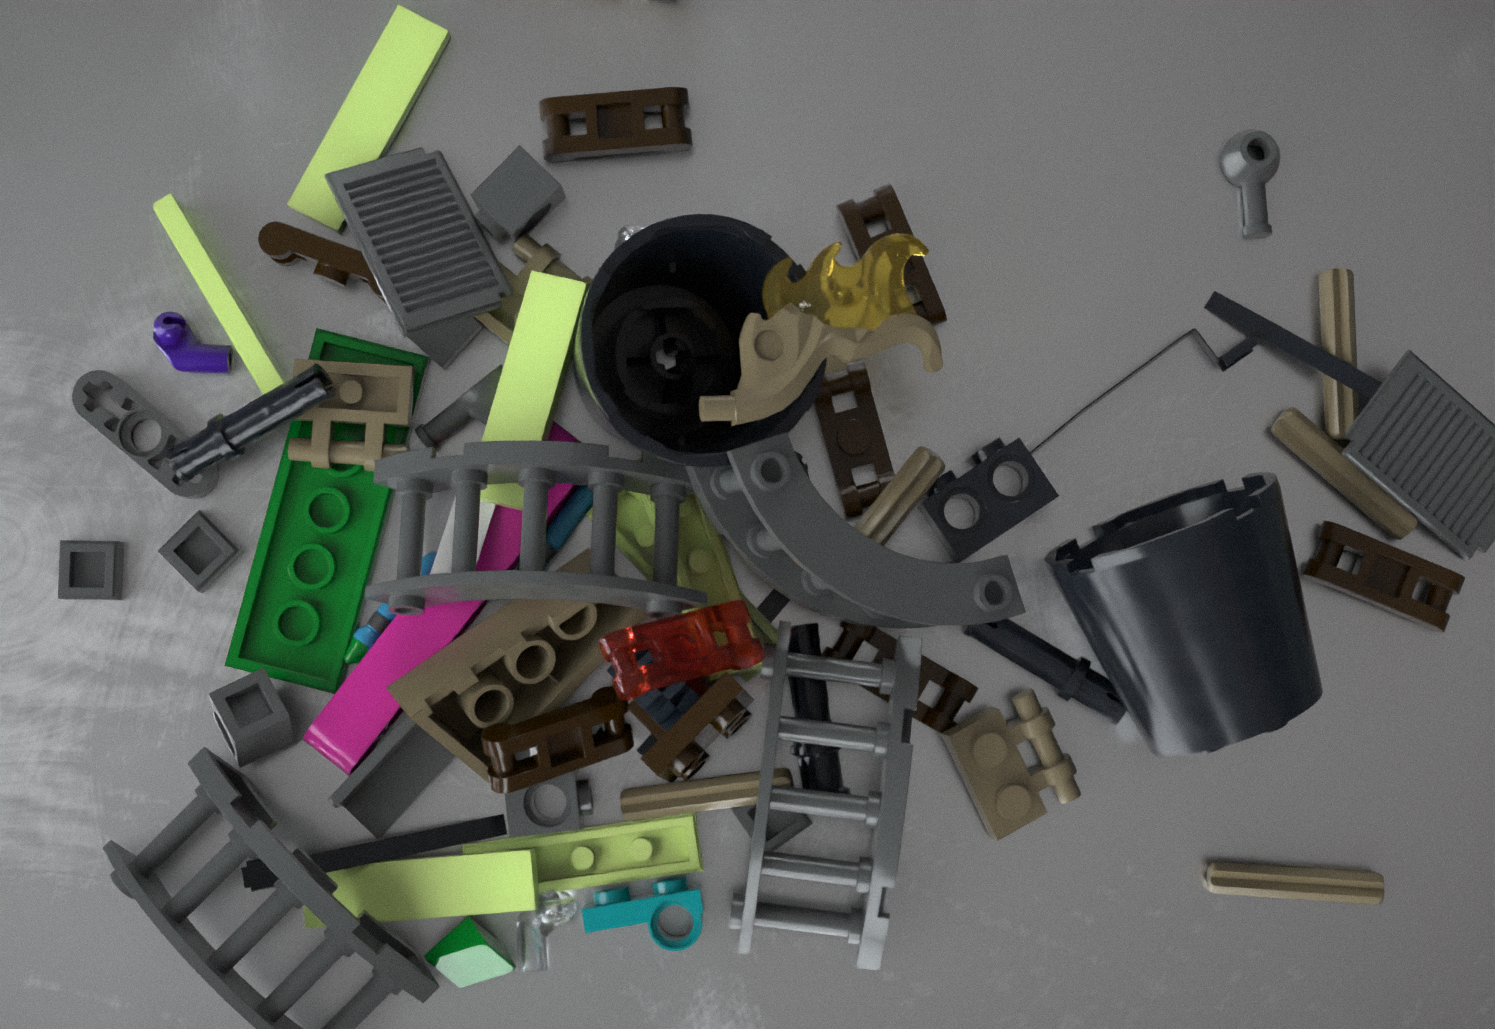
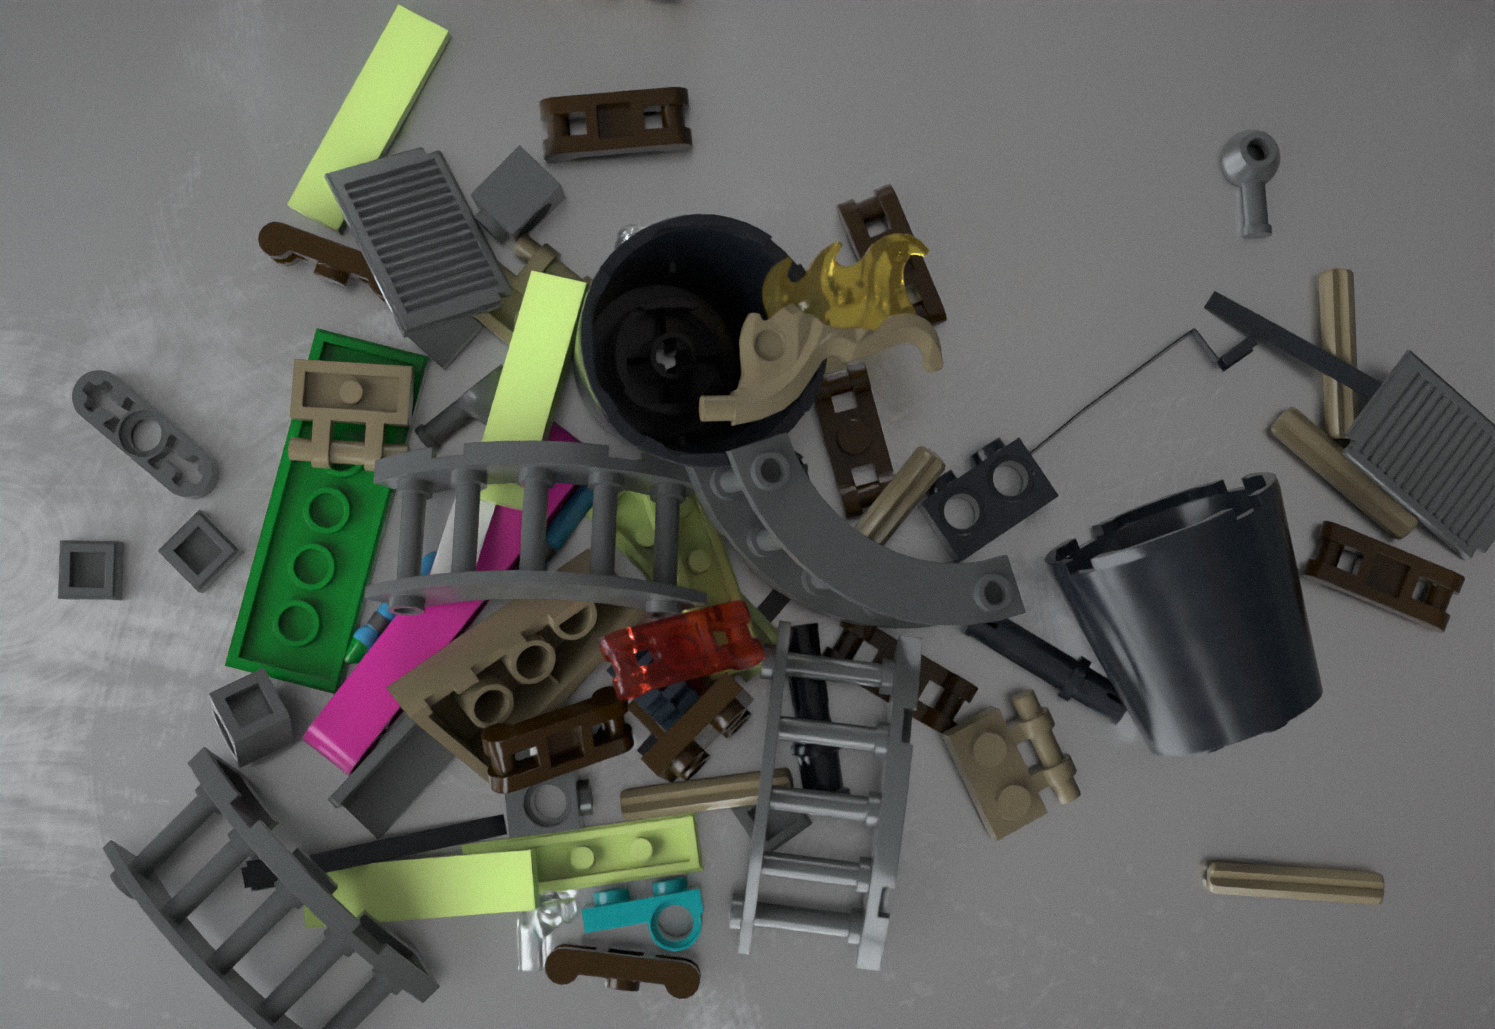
(185, 350): dark purple arm -> none
(219, 293): yellowish green tile -> none
(230, 434): black pin -> none
(470, 955): slope -> none
(623, 968): none -> dark brown plate

